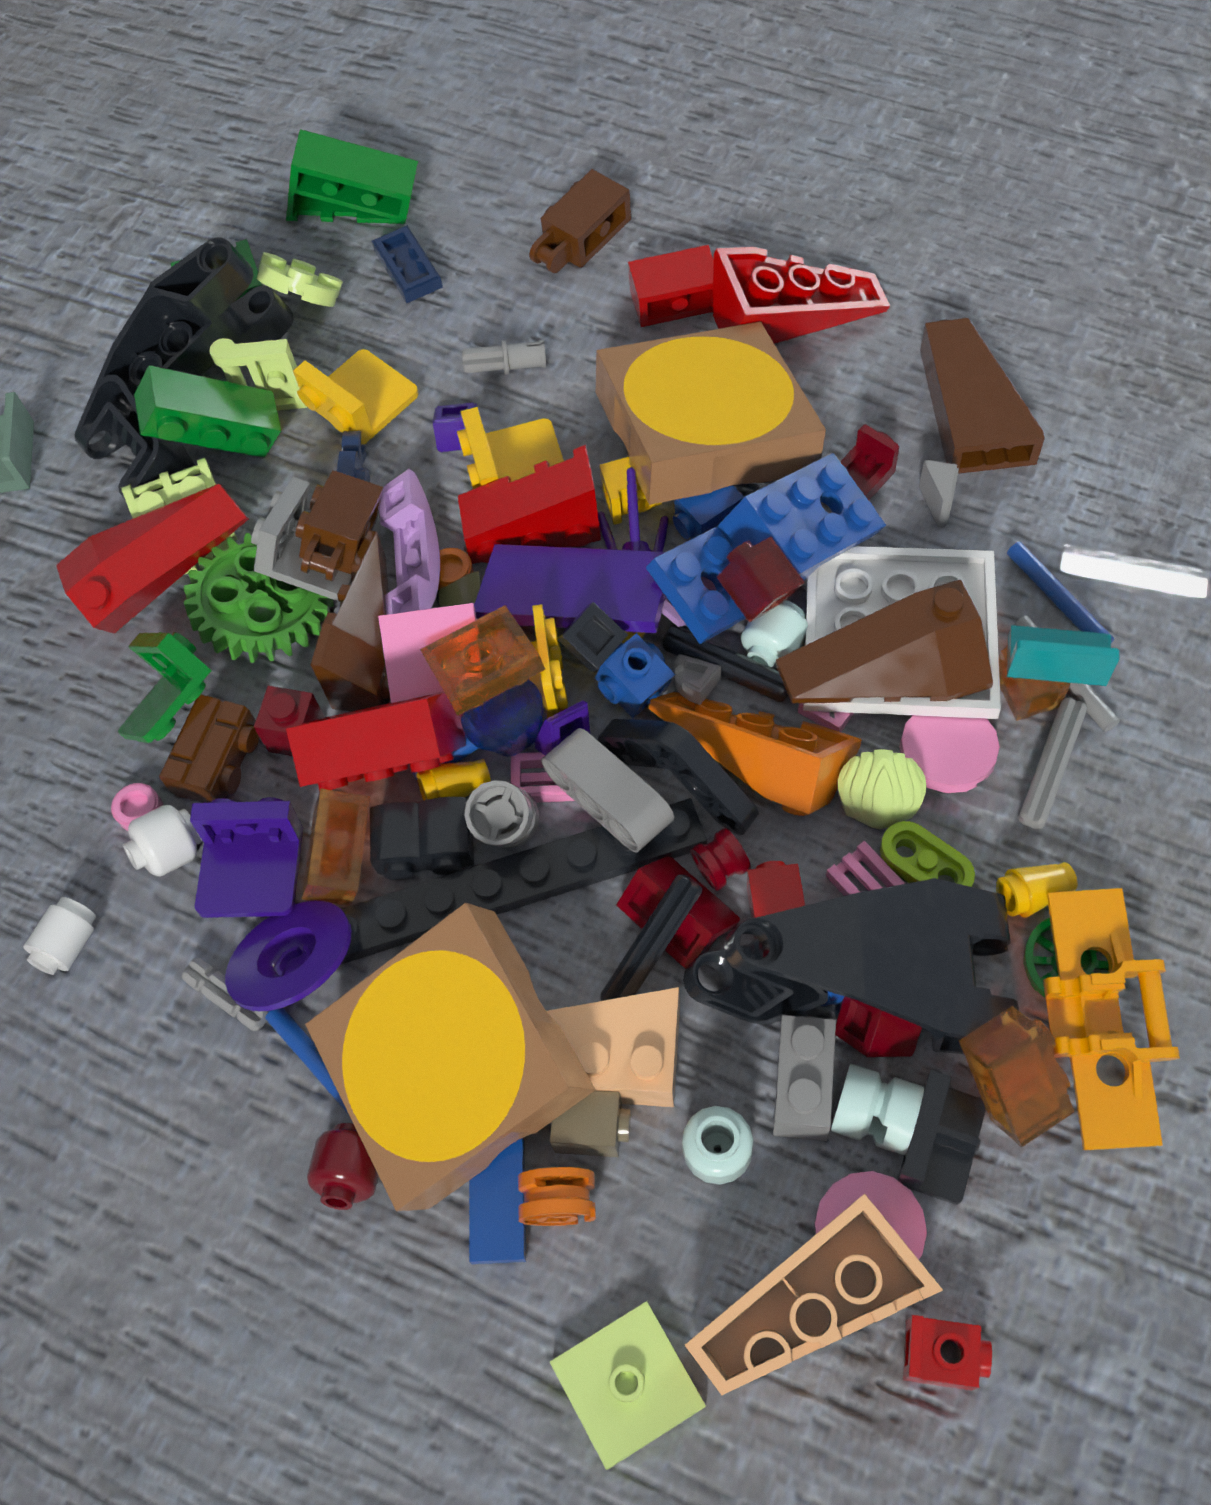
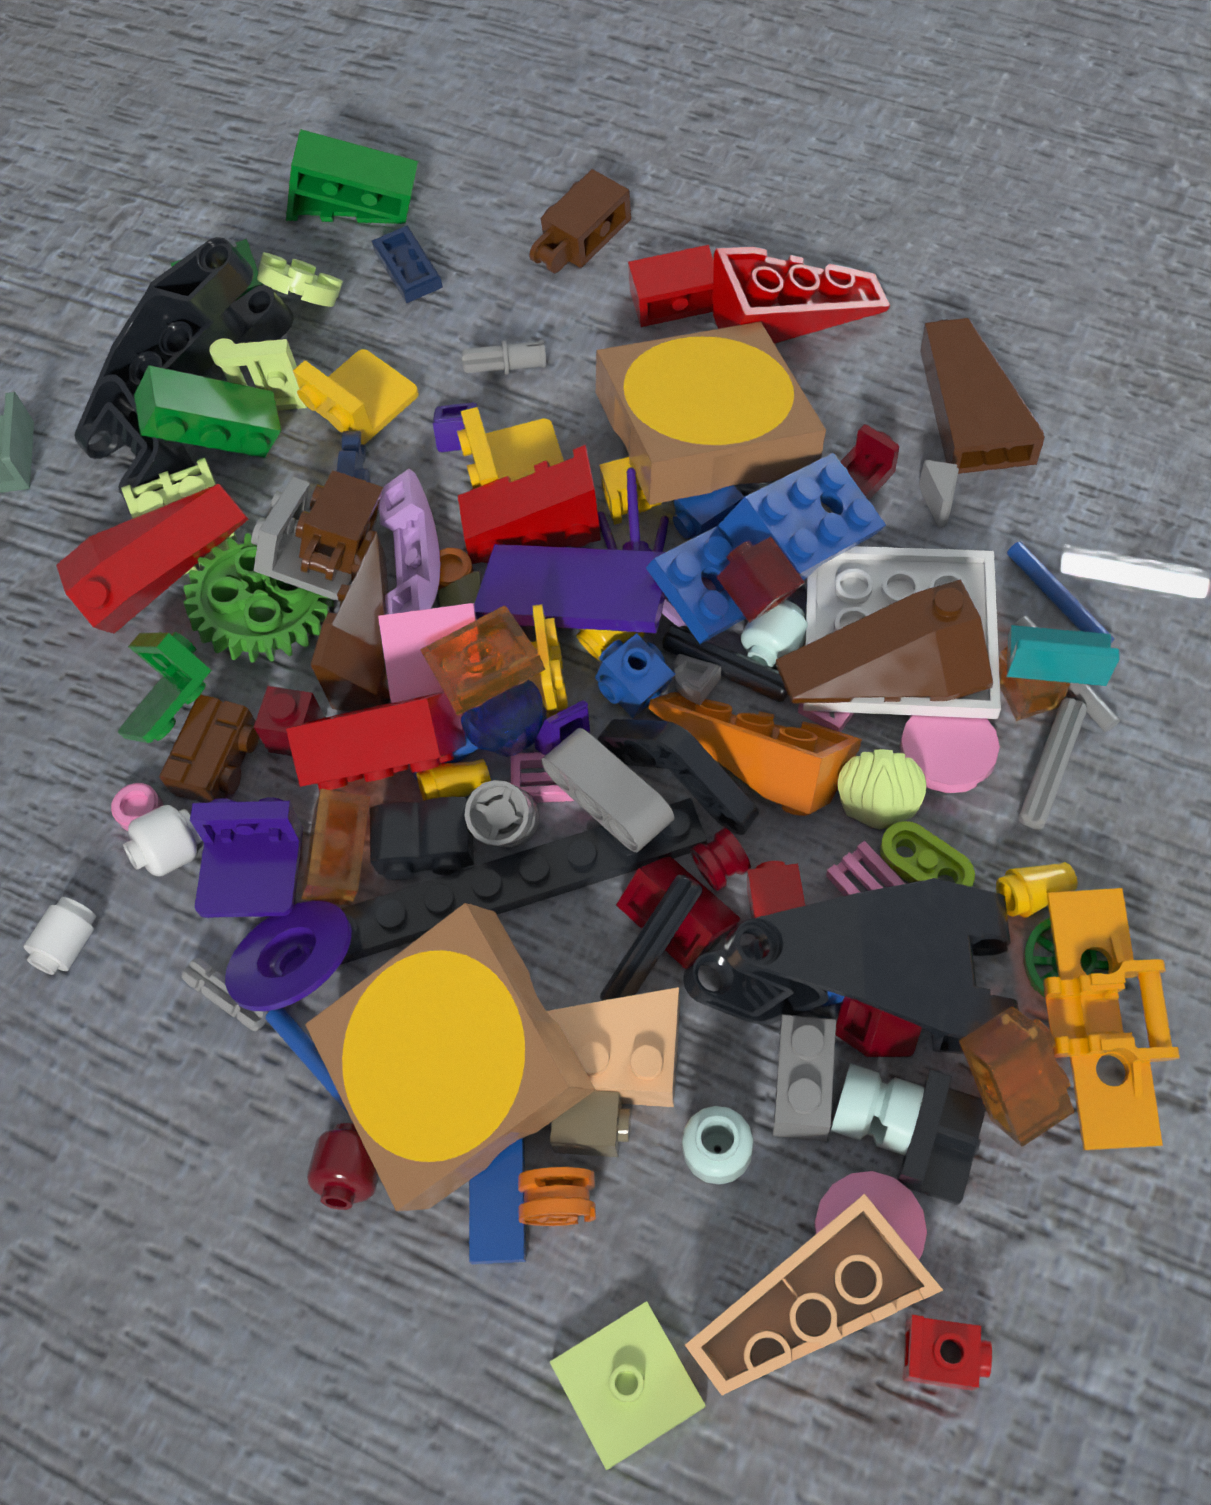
(592, 636): black plate -> none

